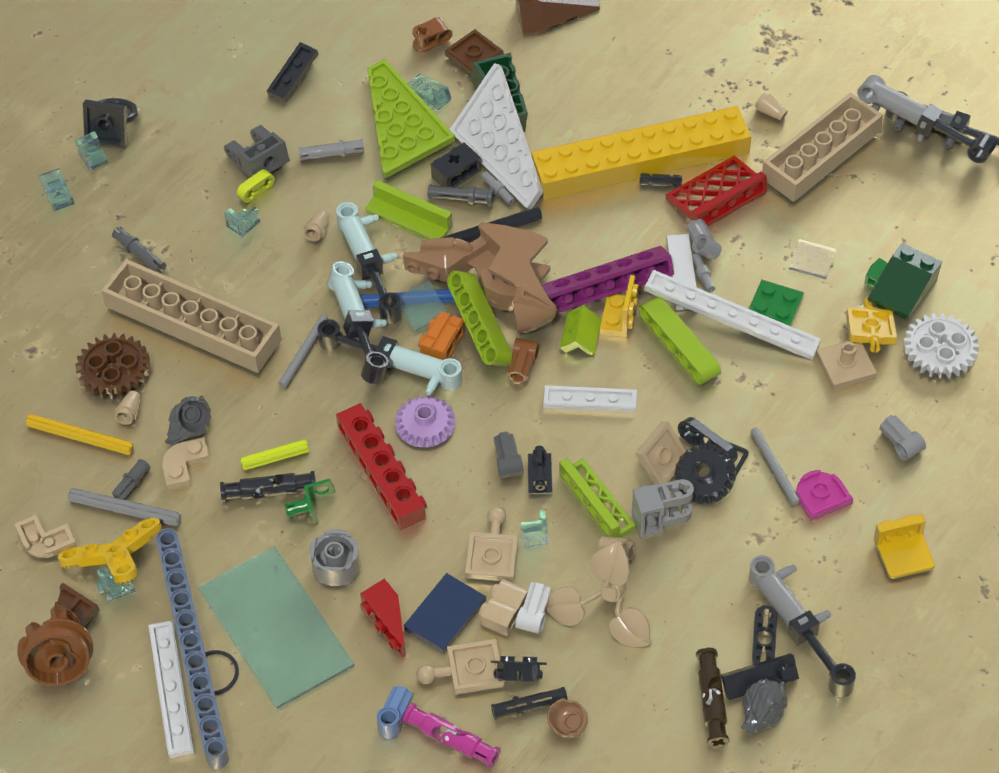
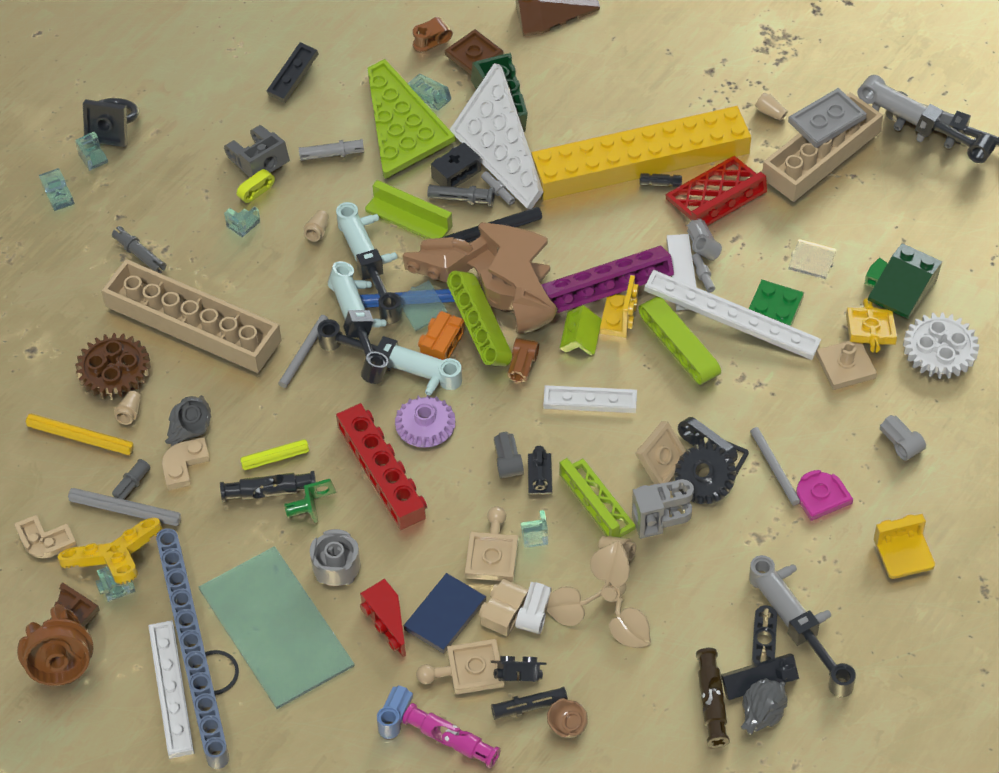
(827, 117): none -> light grey tile

